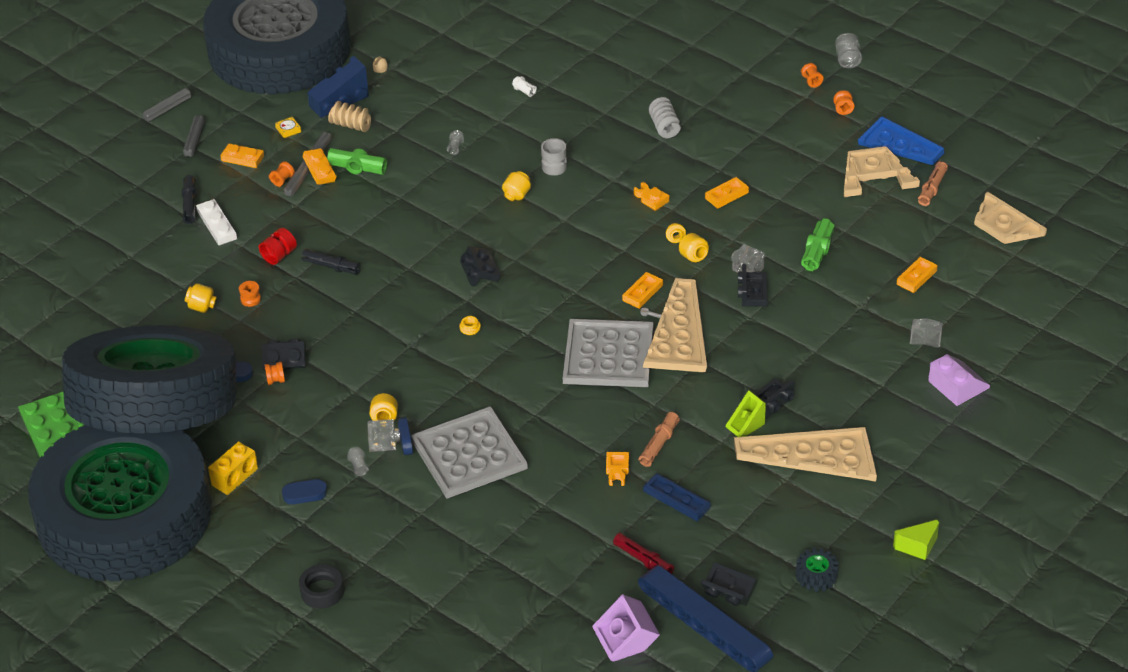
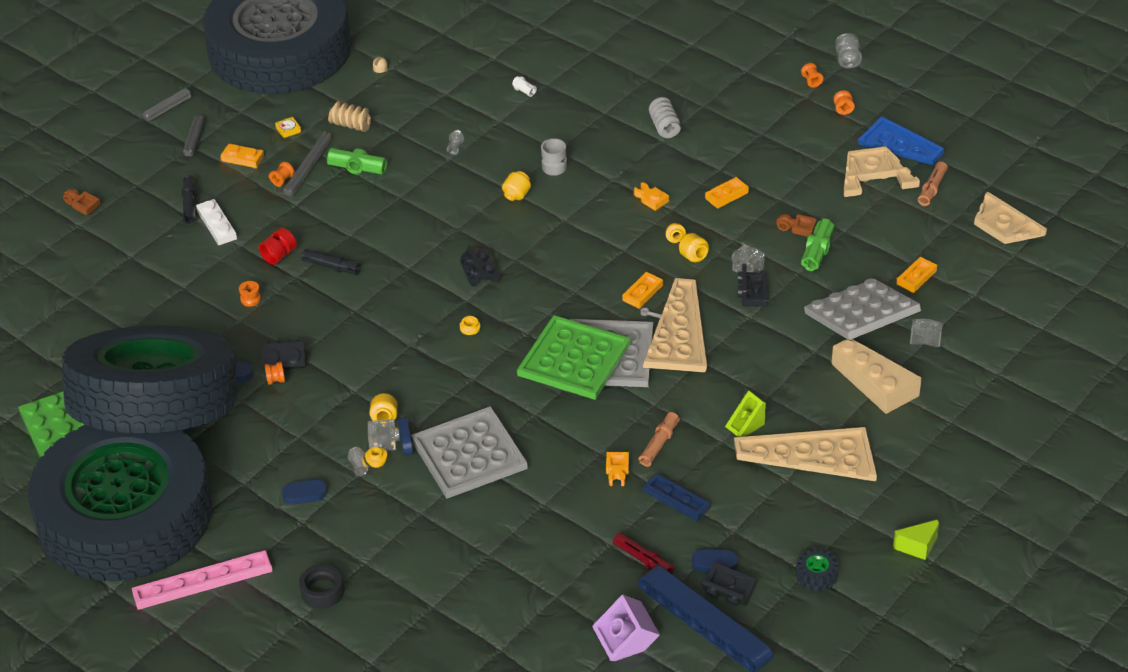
(83, 203): none -> dark orange plate
(200, 298): yellow head -> none
(201, 579): none -> bright pink tile
(233, 468): yellow brick -> none
(319, 166): light orange plate -> none
(346, 85): dark blue wedge -> none
(376, 456): none -> yellow plate
(574, 357): none -> bright green plate
(704, 559): none -> dark blue tile
(775, 395): black bracket -> none
(801, 225): none -> dark orange plate
(861, 308): none -> light grey plate
(876, 376): none -> tan wedge
(956, 379): lavender slope -> none

